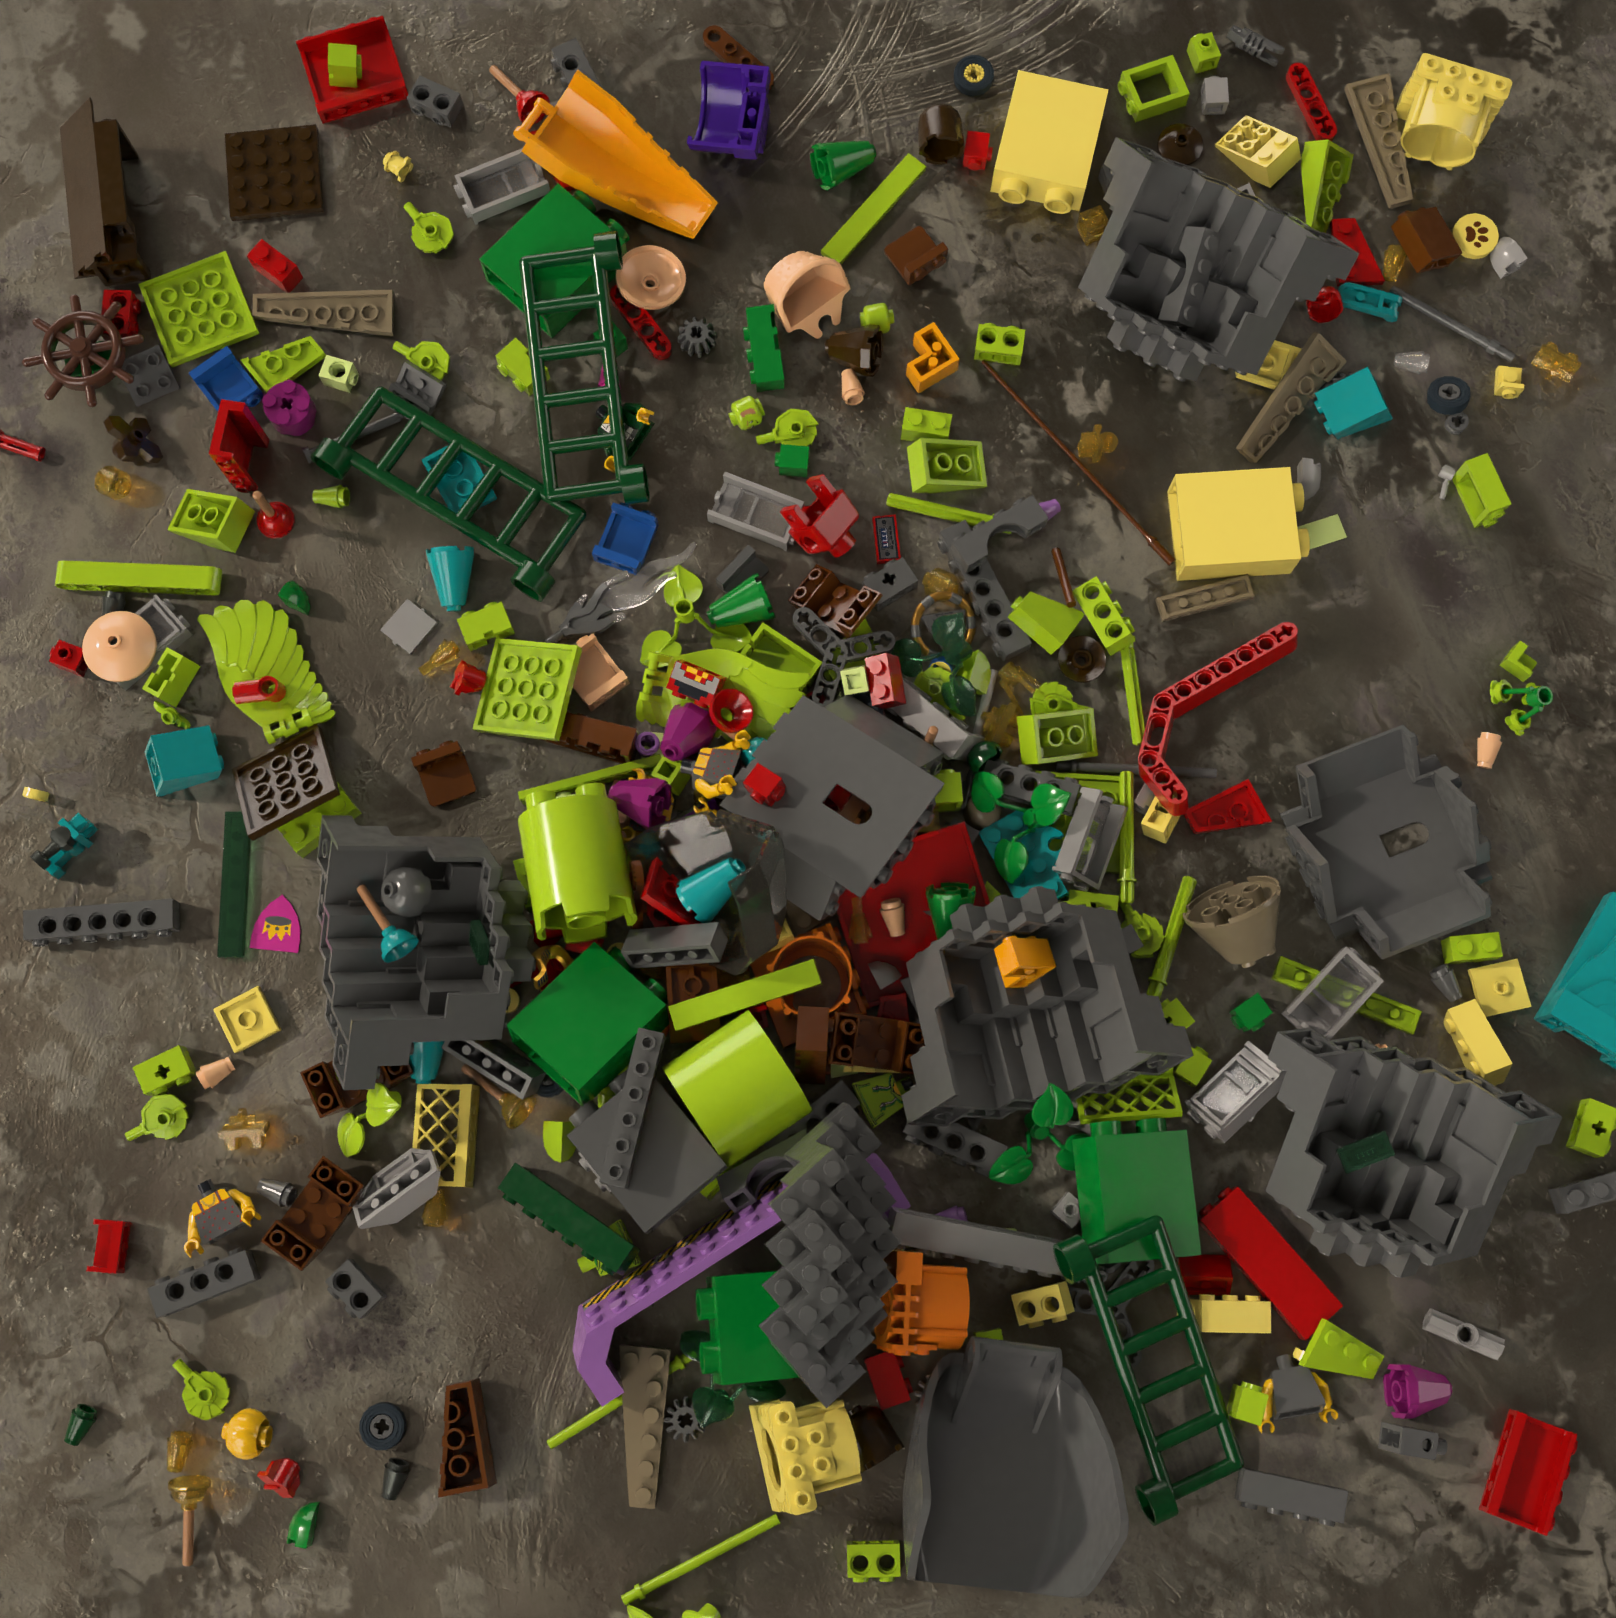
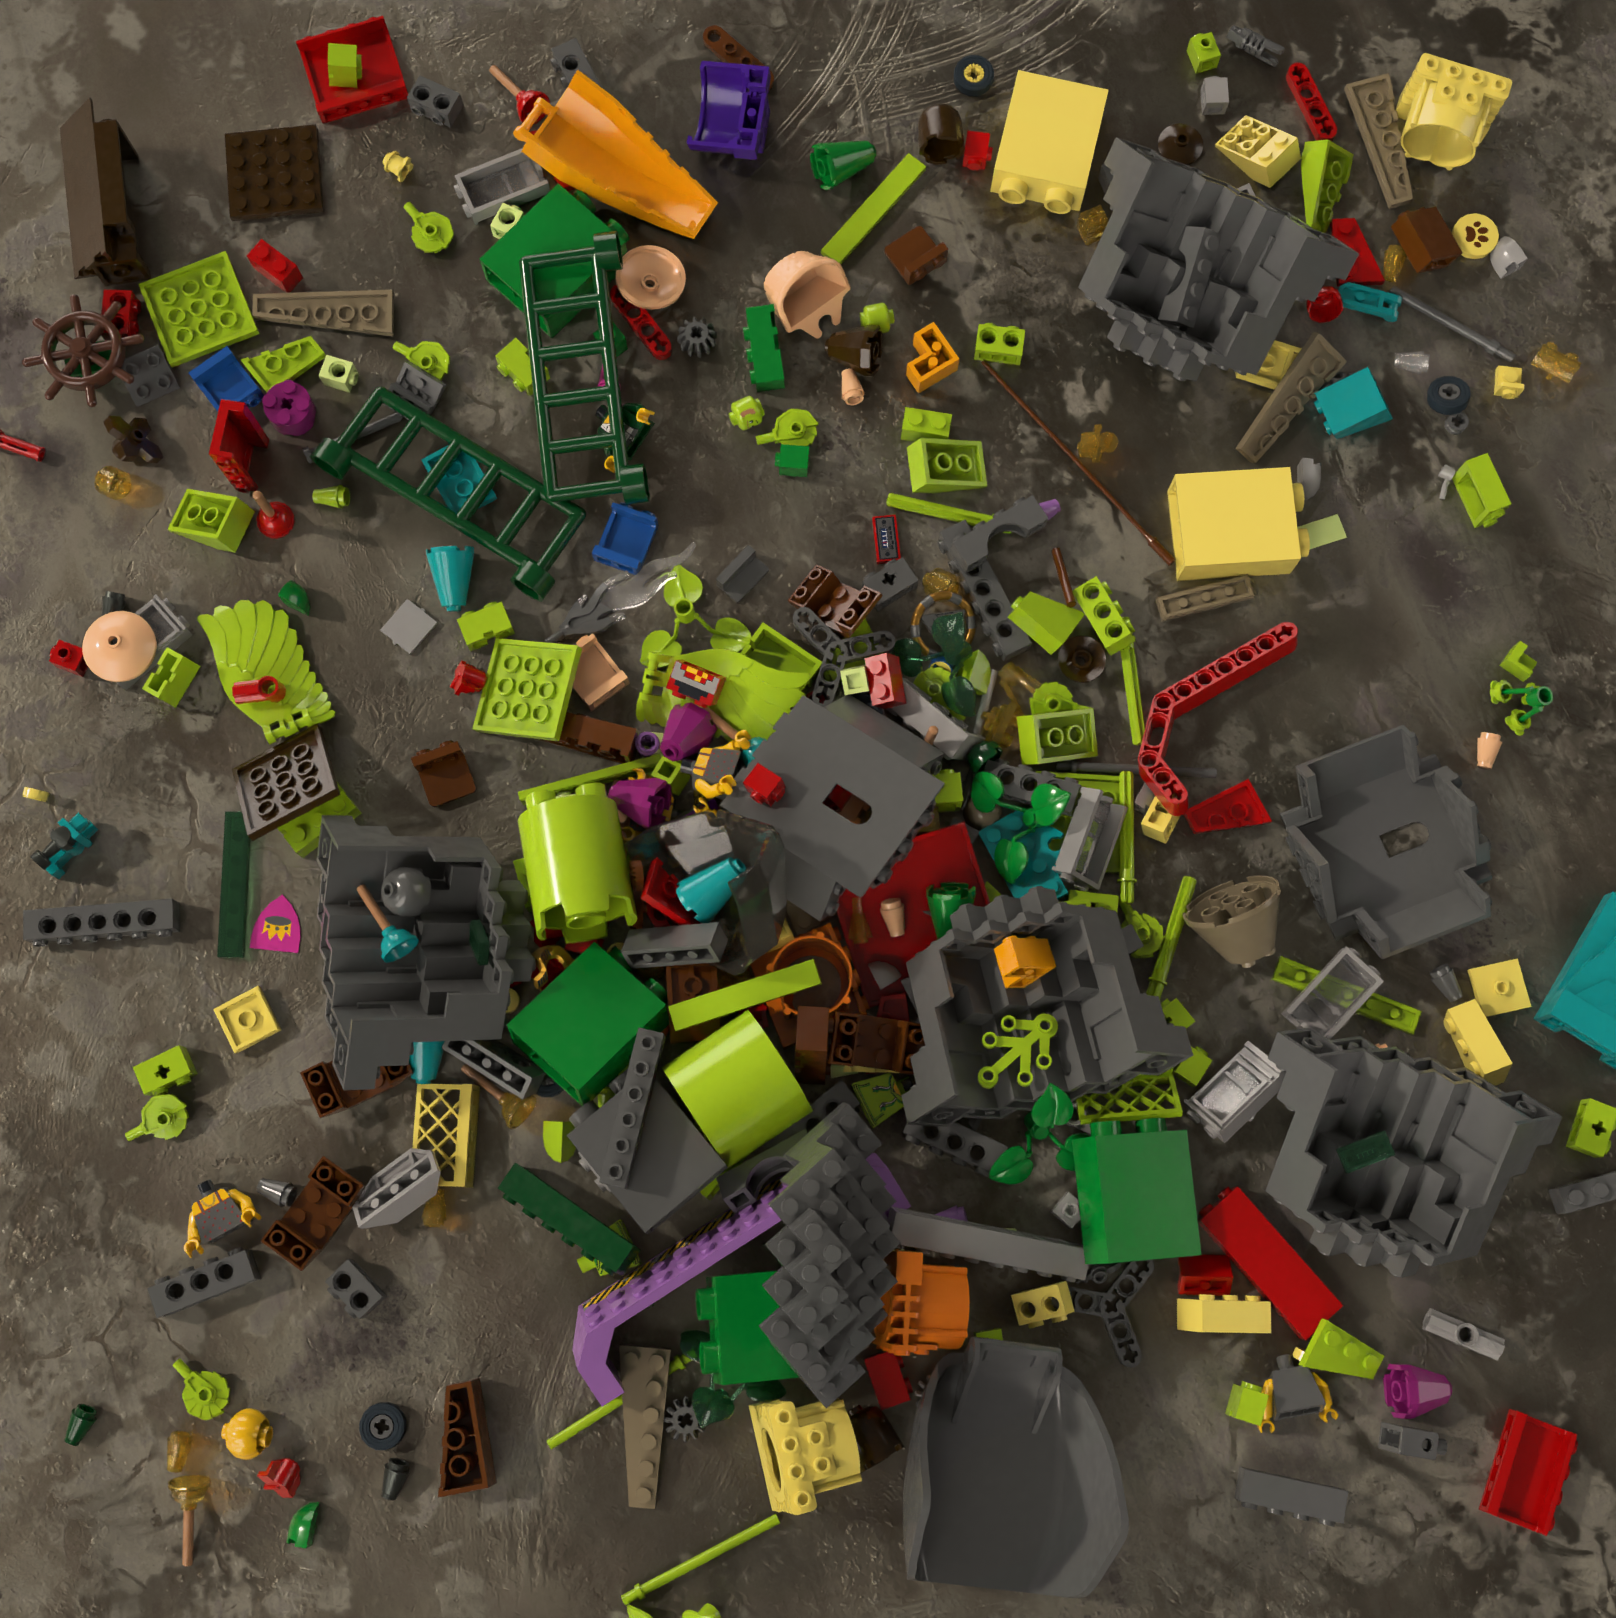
(111, 1246): red panel -> none
(138, 578): lime beam -> none
(171, 716): lime piece -> none
(183, 759): teal slope -> none
(214, 1072): light nougat cone -> none
(244, 1127): clear yellow hips -> none
(380, 1108): lime plant -> none
(443, 654): clear yellow cone -> none
(503, 215): none -> yellowish green brick
(737, 704): red piece -> none
(742, 605): green cone -> none
(753, 511): door -> none
(825, 522): red piece -> none
(873, 1552): lime brick -> none
(1020, 1047): none -> lime plant
(1078, 1262): dark green fence -> none
(1173, 78): lime window -> none
(1250, 1013): green brick -> none
(1471, 948): lime brick -> none

